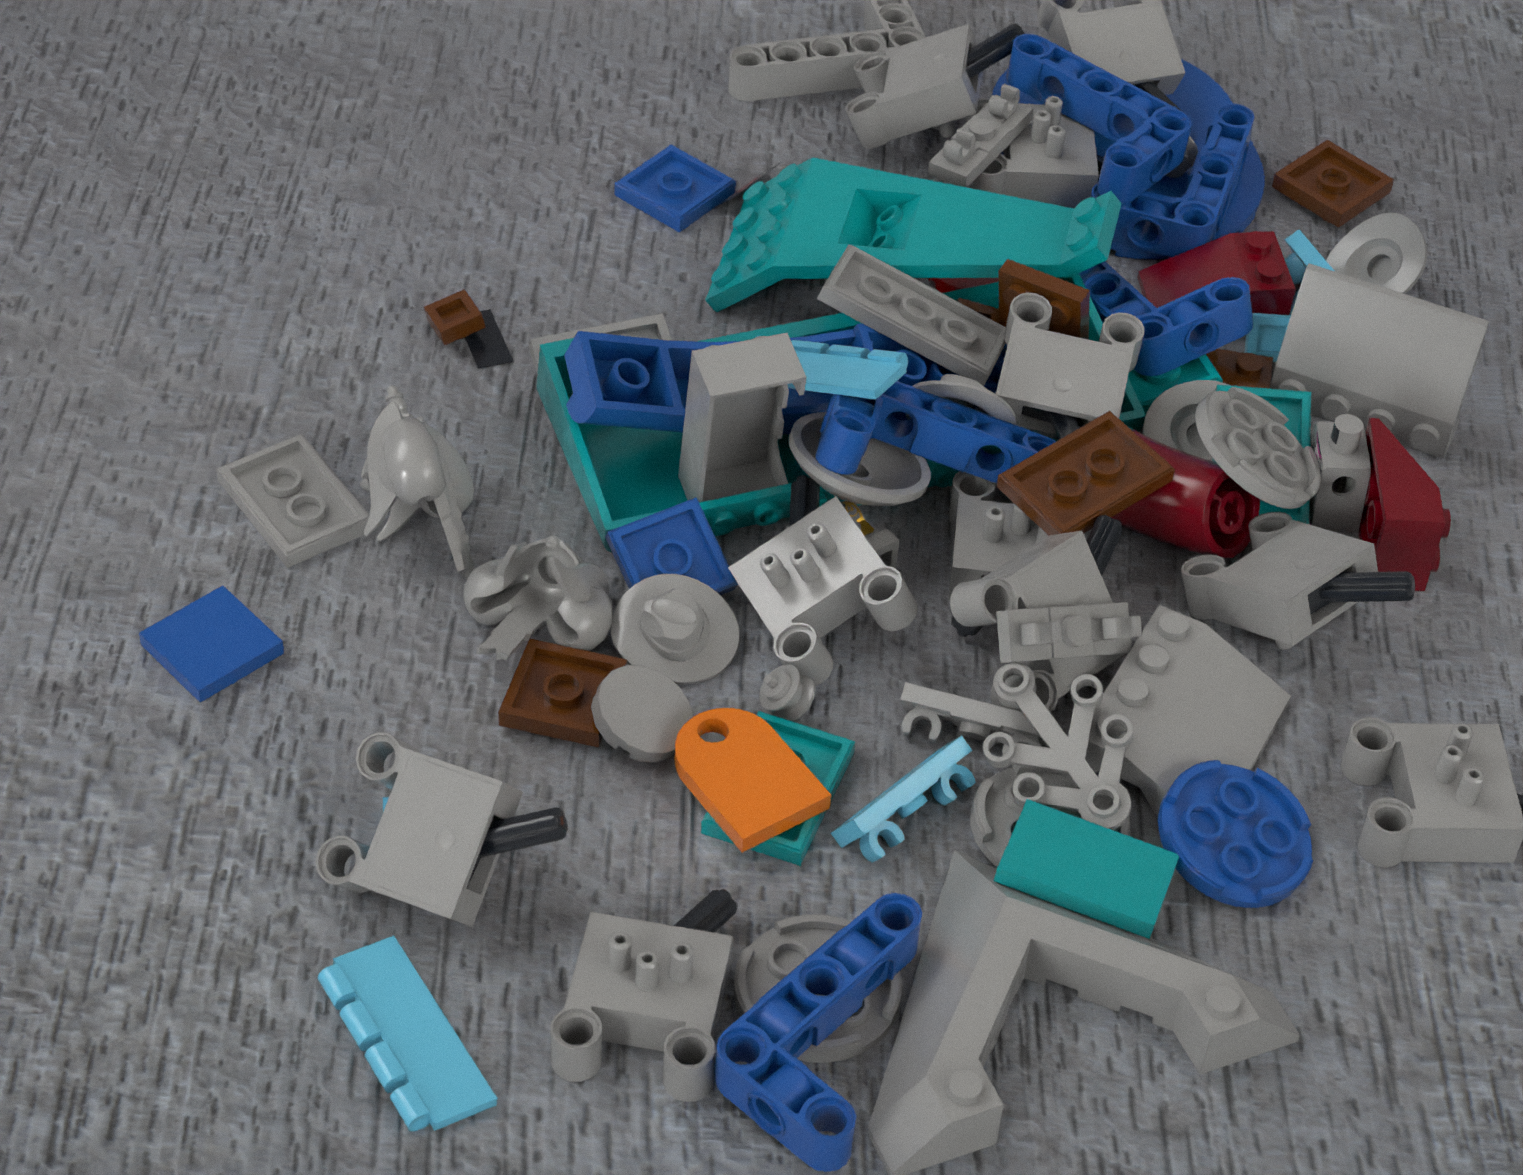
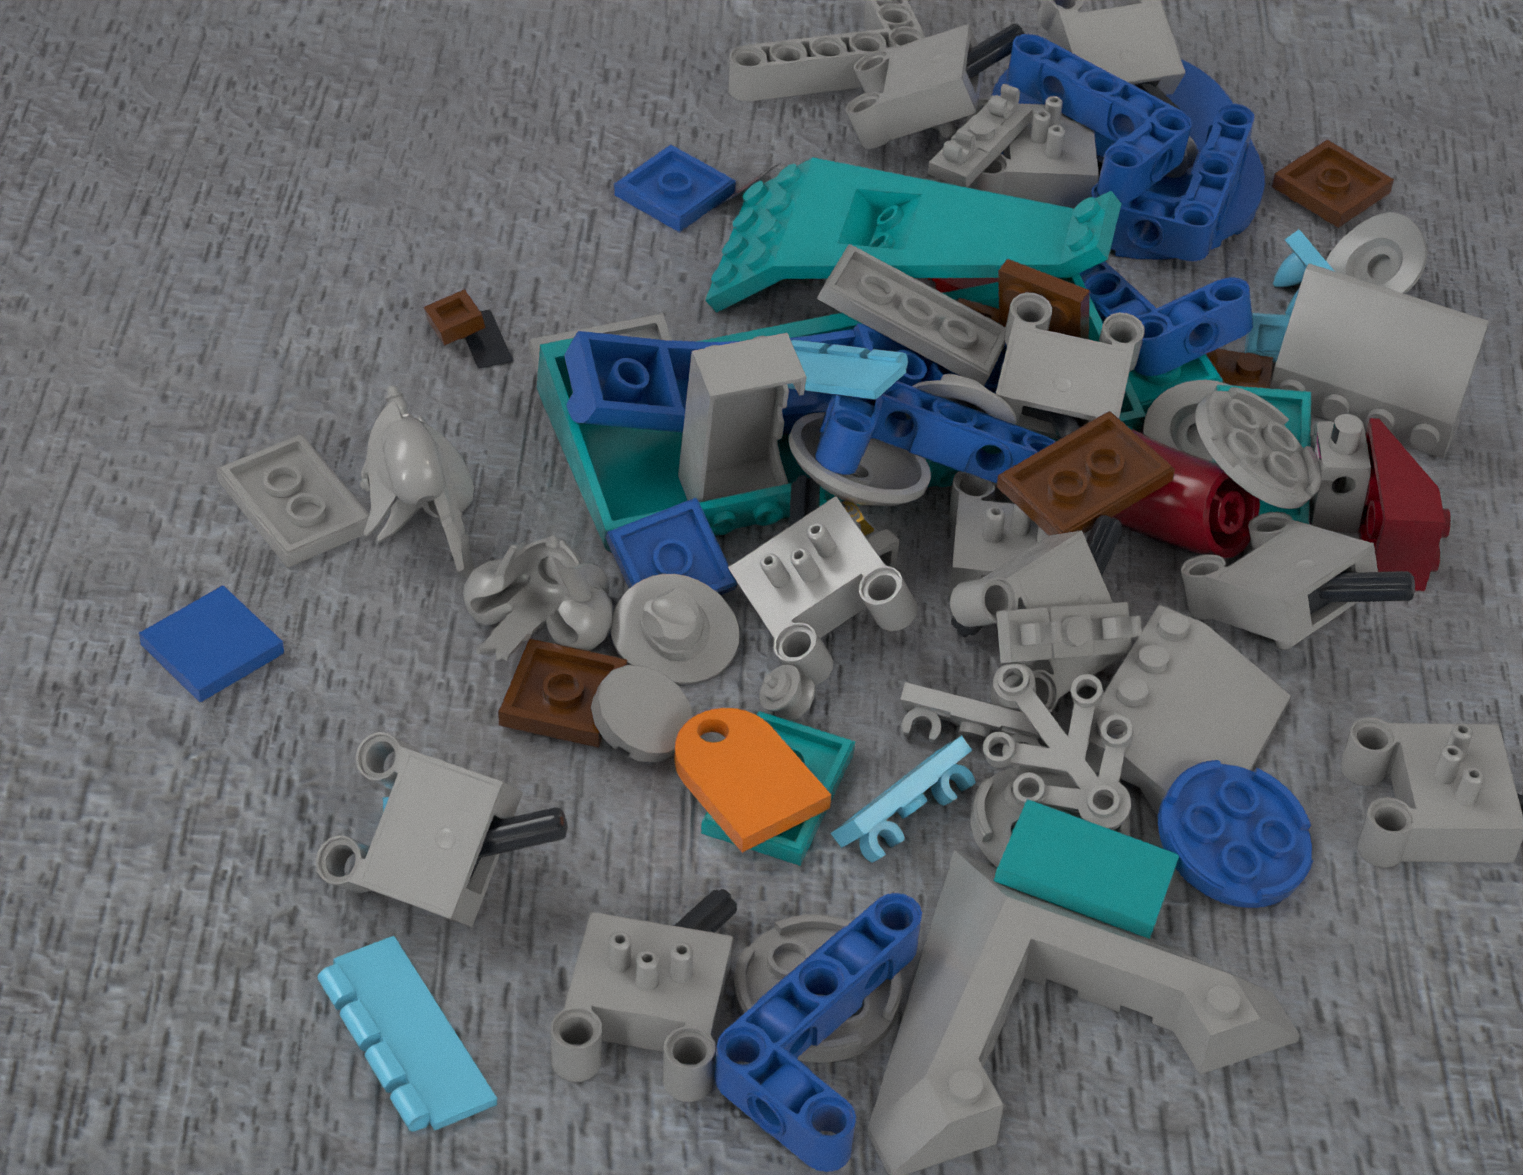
(1245, 255): dark red slope -> none

